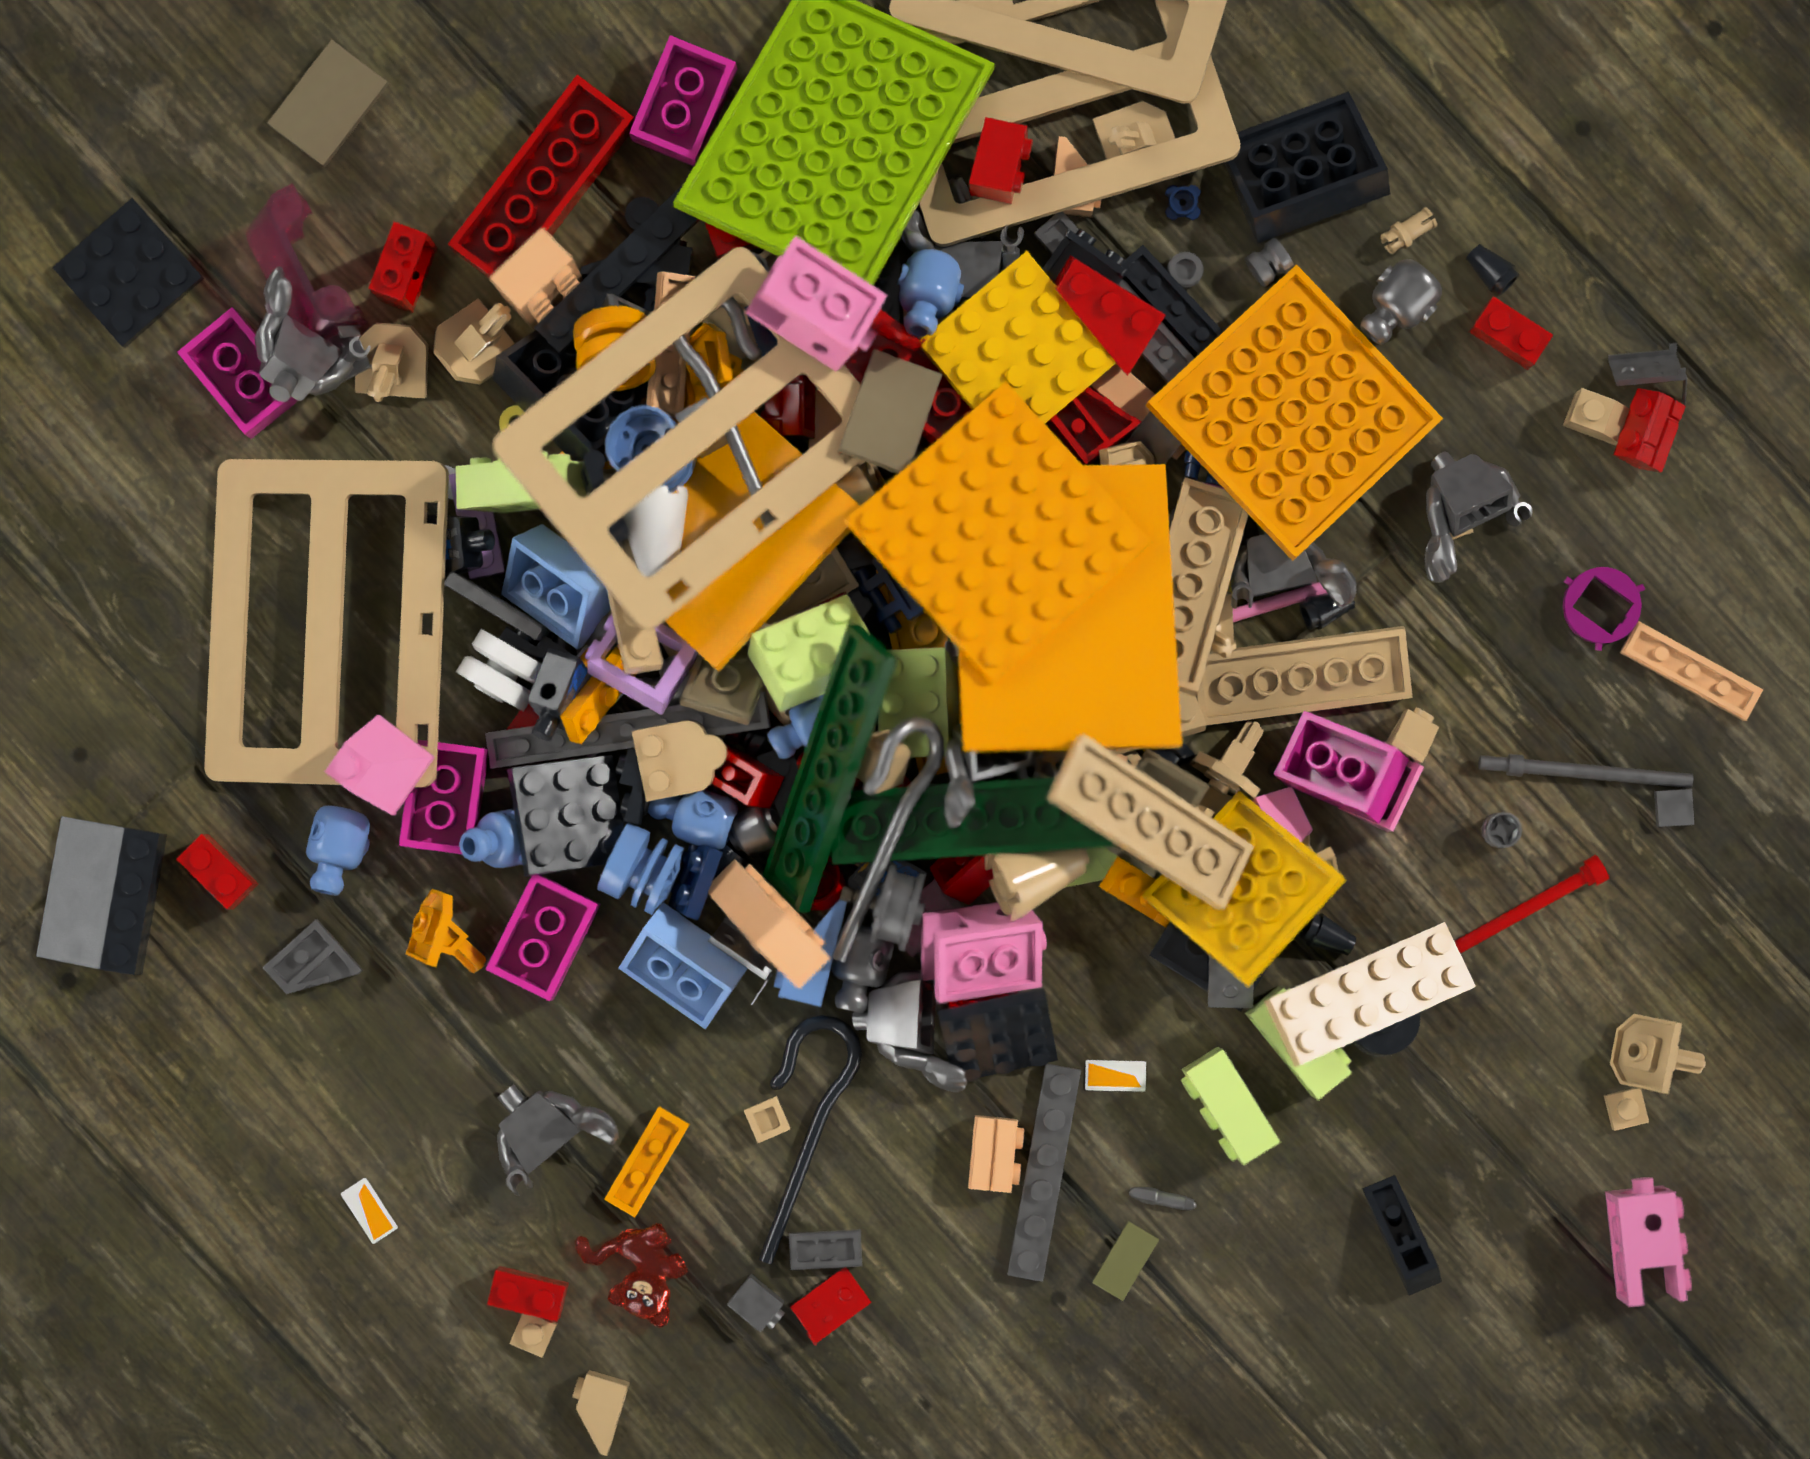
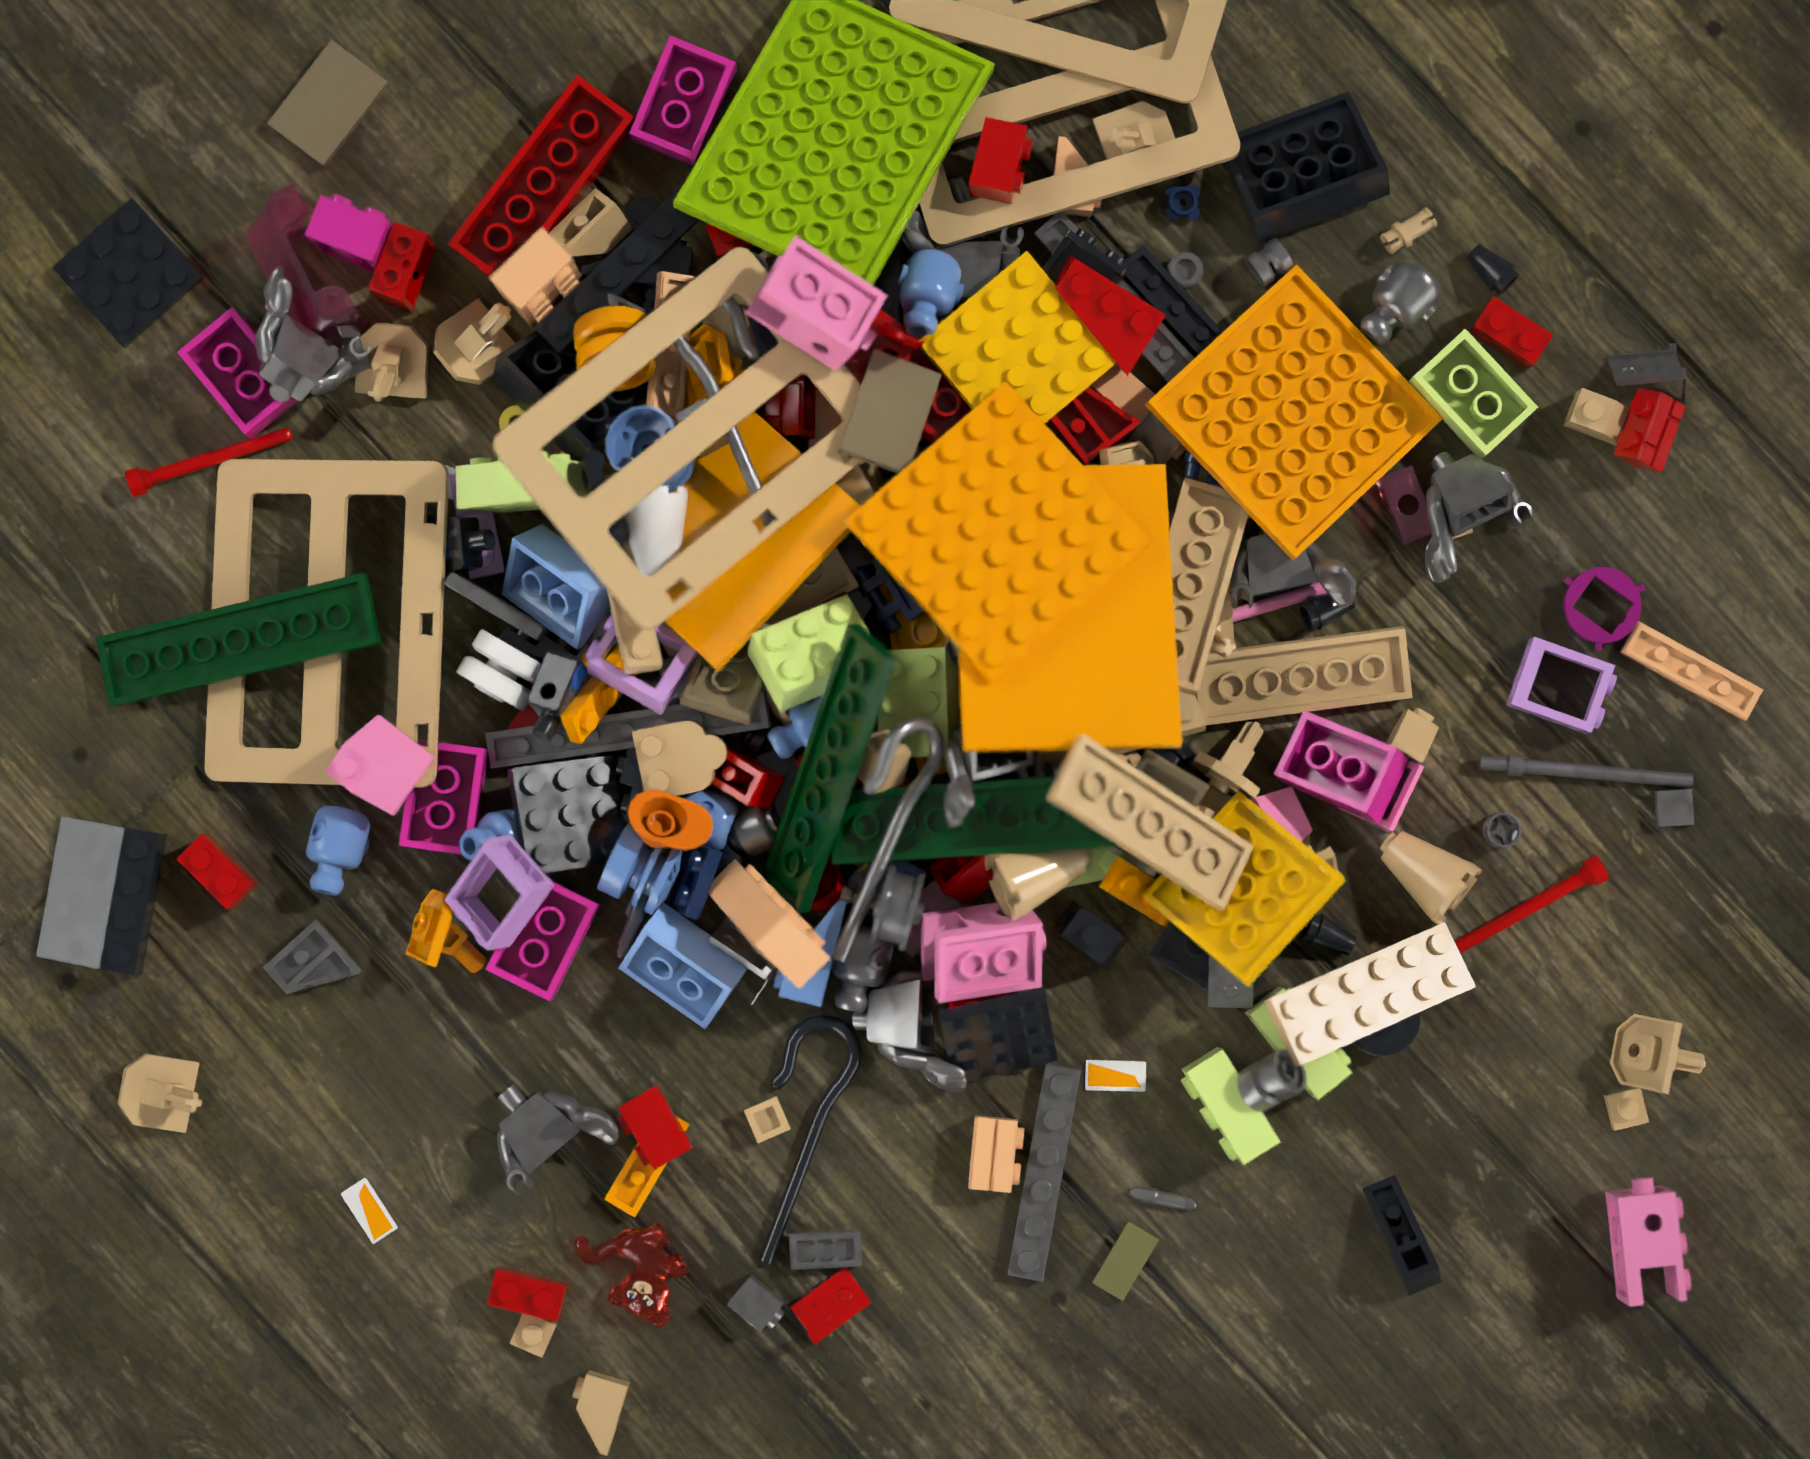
(142, 480): none -> red piece
(159, 1092): none -> tan piece
(238, 640): none -> dark green plate
(348, 233): none -> dark pink brick
(522, 873): none -> lavender window
(592, 226): none -> tan slope
(634, 917): none -> flat silver piece
(654, 1128): none -> red brick
(669, 820): none -> orange piece
(1089, 934): none -> black torso
(1271, 1081): none -> flat silver wheel
(1392, 487): none -> clear pink piece
(1429, 873): none -> tan cone
(1473, 394): none -> yellowish green brick
(1528, 670): none -> lavender window

